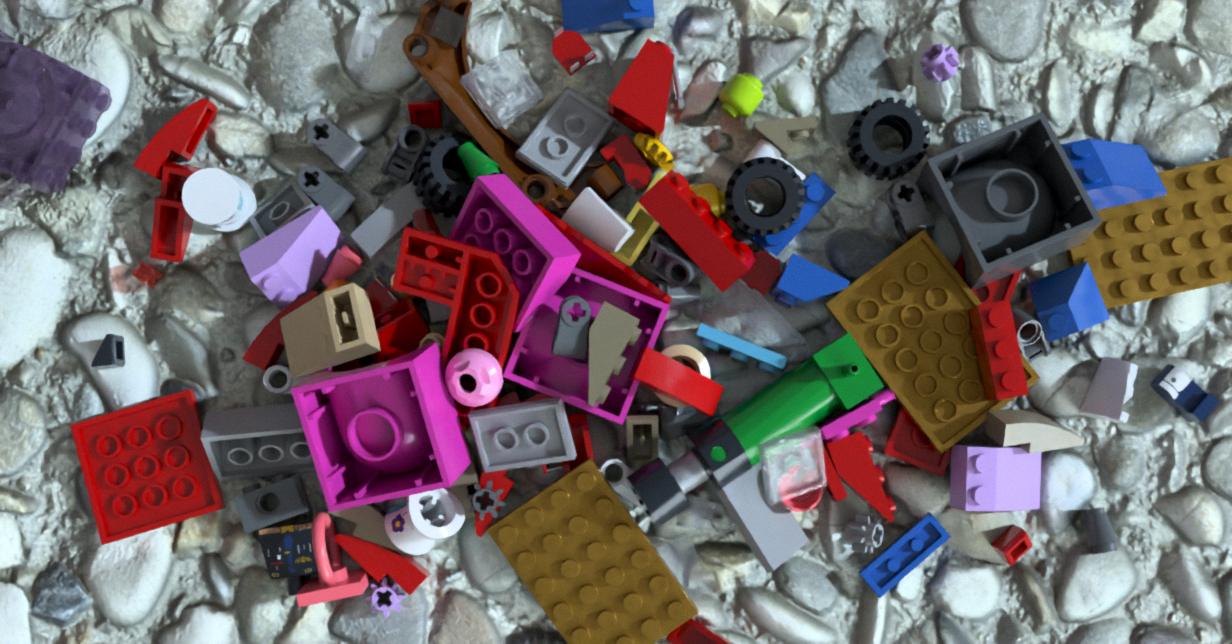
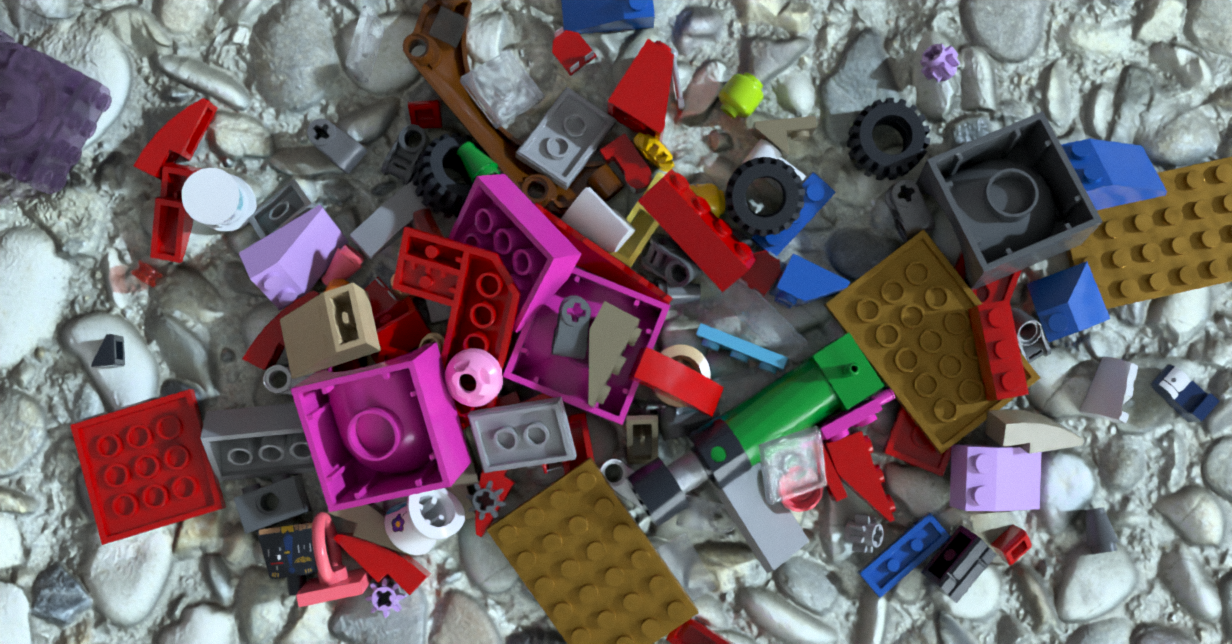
(328, 193): dark grey piece -> none
(958, 563): none -> black brick

